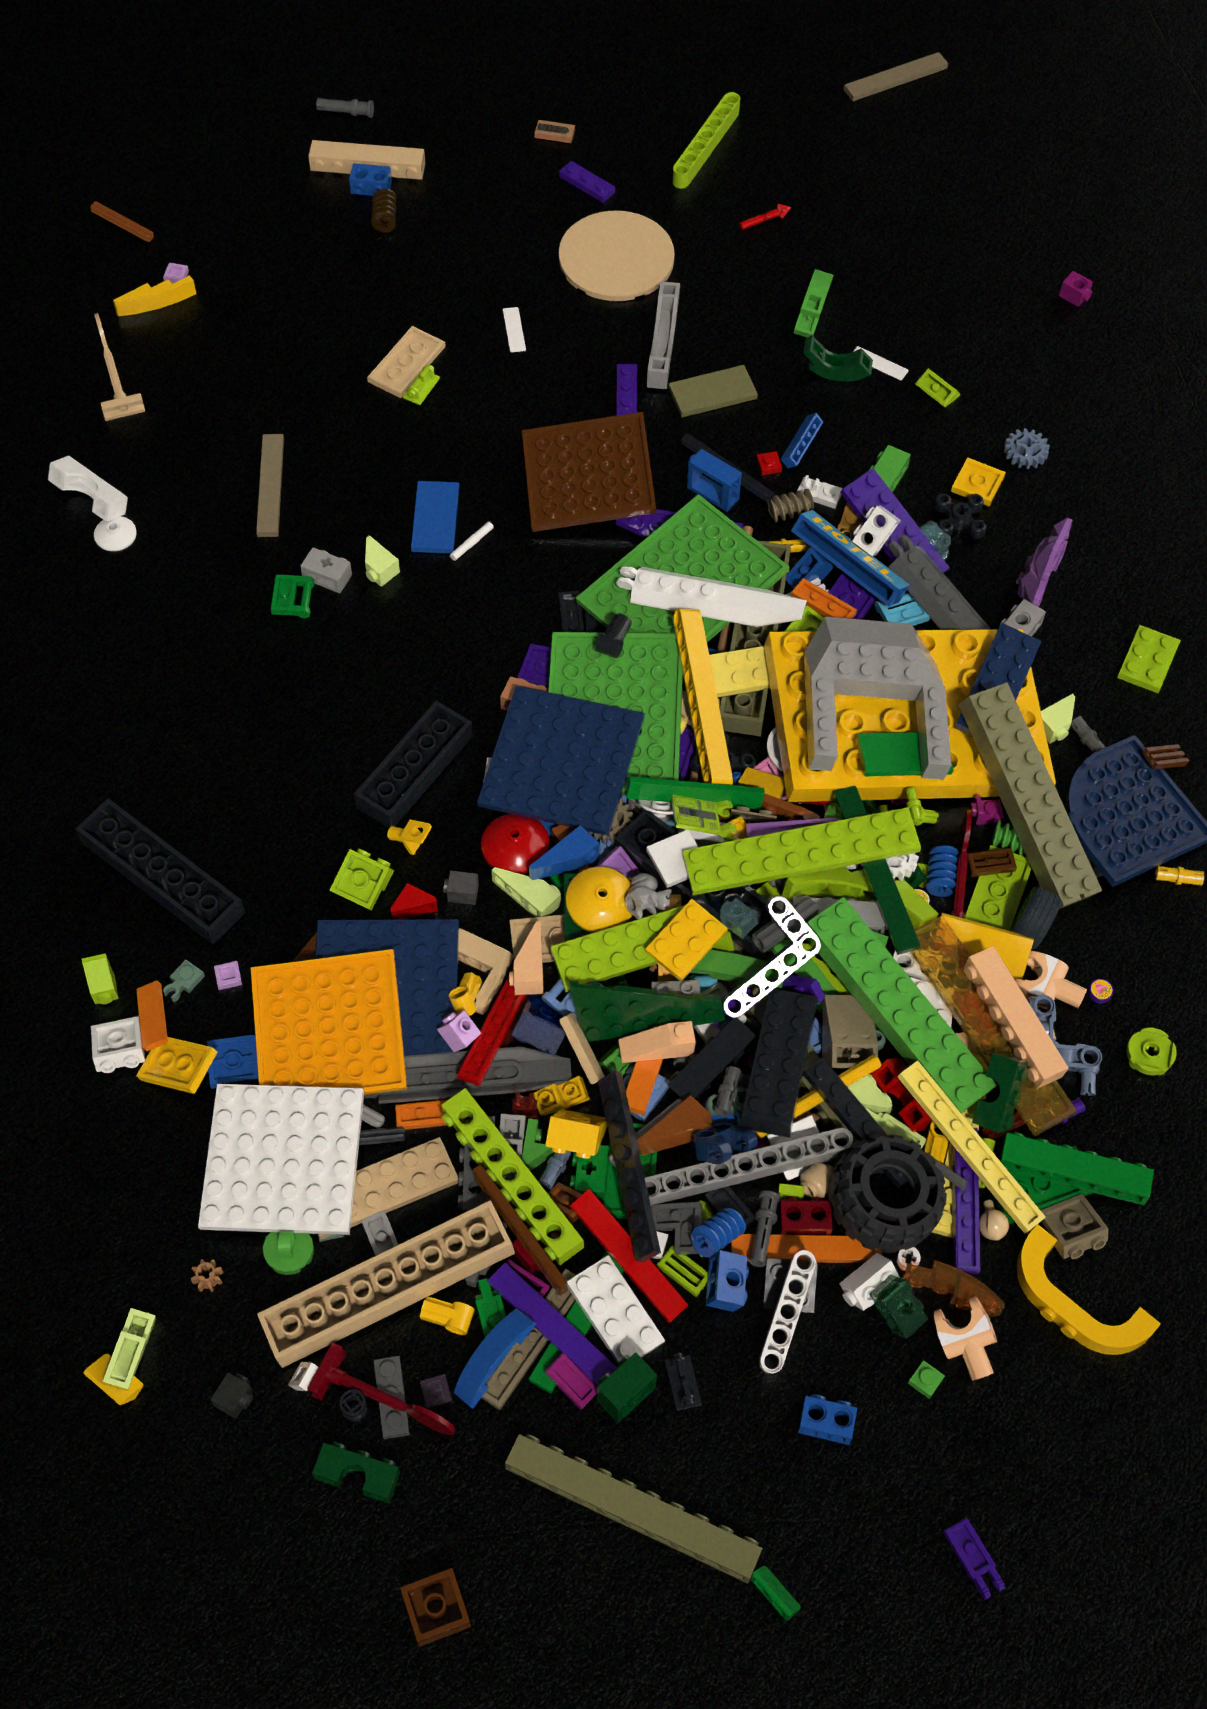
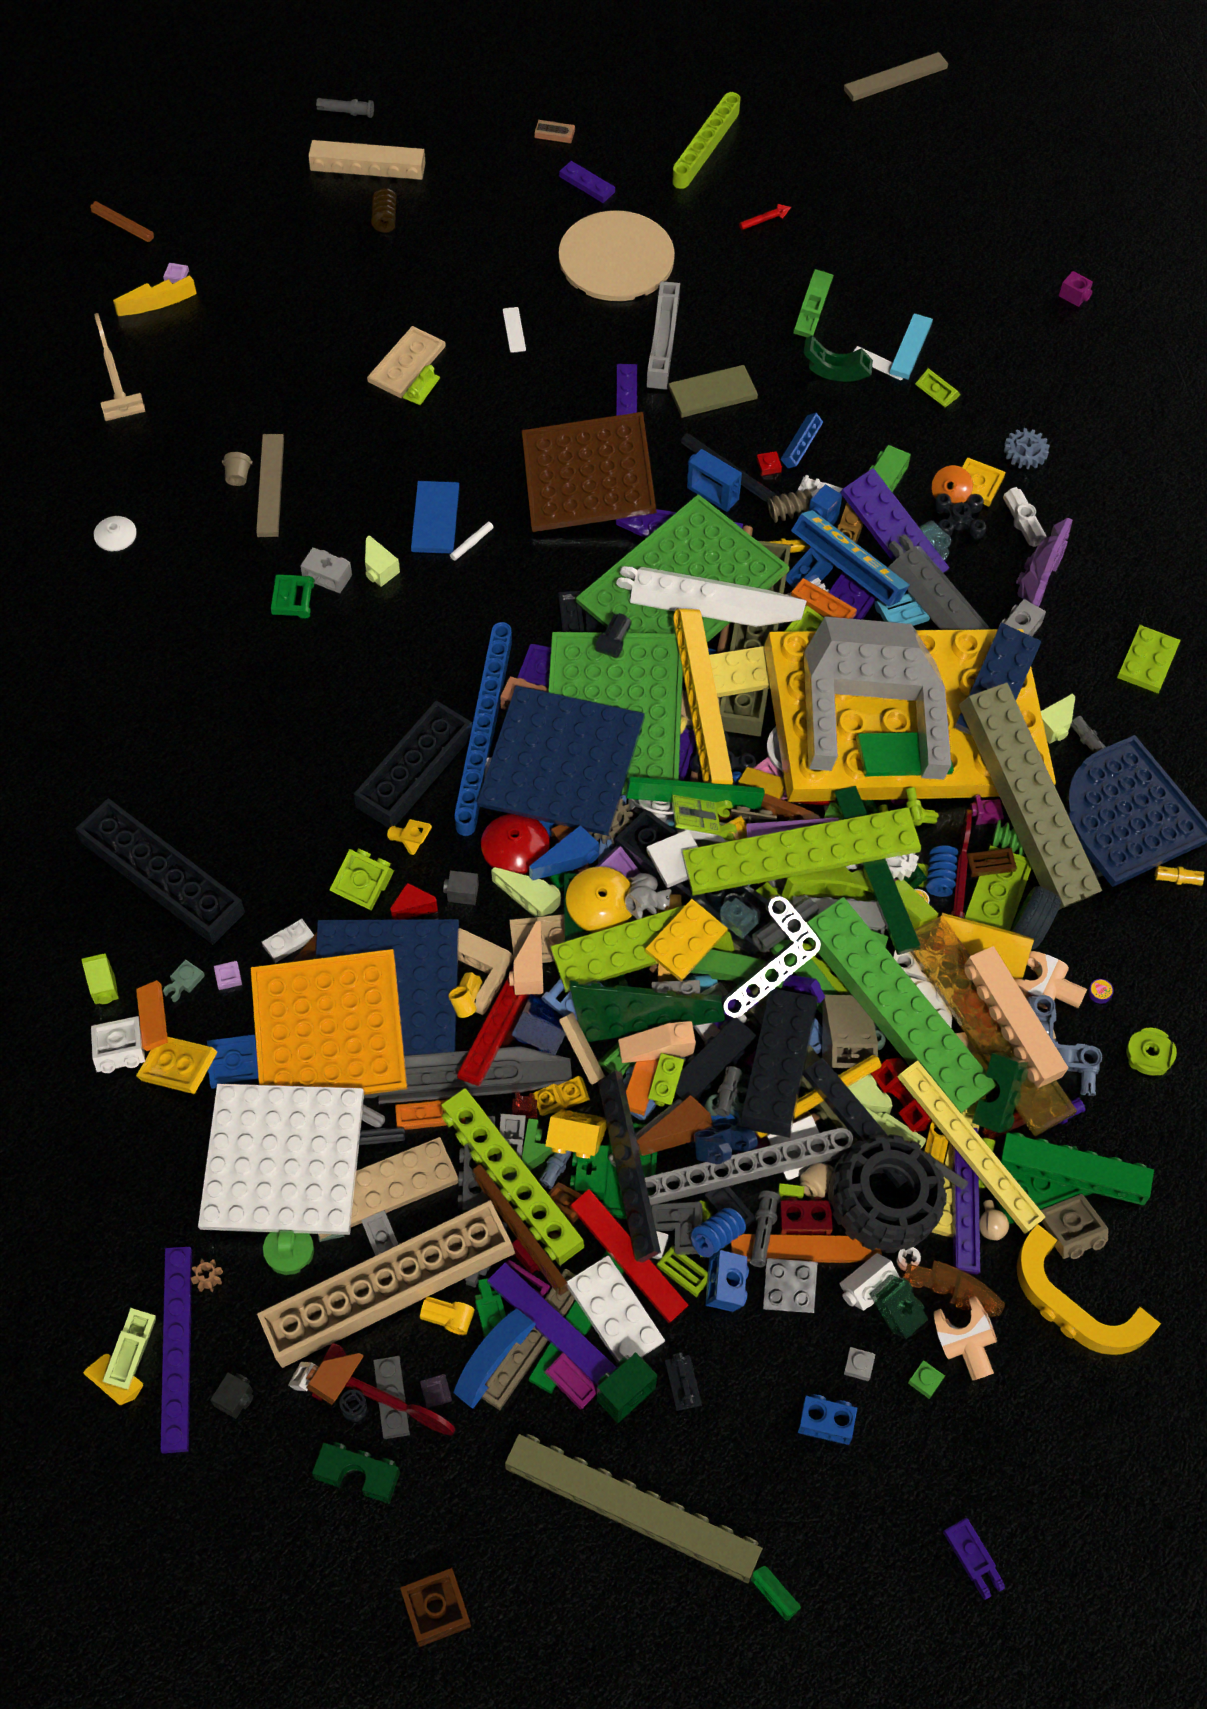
(72, 475): white arch -> none
(176, 1350): none -> dark purple plate
(236, 468): none -> dark tan piece
(288, 940): none -> white plate
(332, 1376): none -> dark orange slope
(368, 179): blue brick -> none
(458, 1030): lavender brick -> none
(480, 734): none -> blue beam
(666, 1079): none -> lime hinge
(796, 1303): white beam -> none
(827, 504): none -> blue brick
(859, 1364): none -> light grey plate
(879, 533): white brick -> none
(911, 346): none -> medium azure tile
(962, 483): none -> orange dish
(1024, 516): none -> white piece
(1163, 753): reddish brown tile -> none

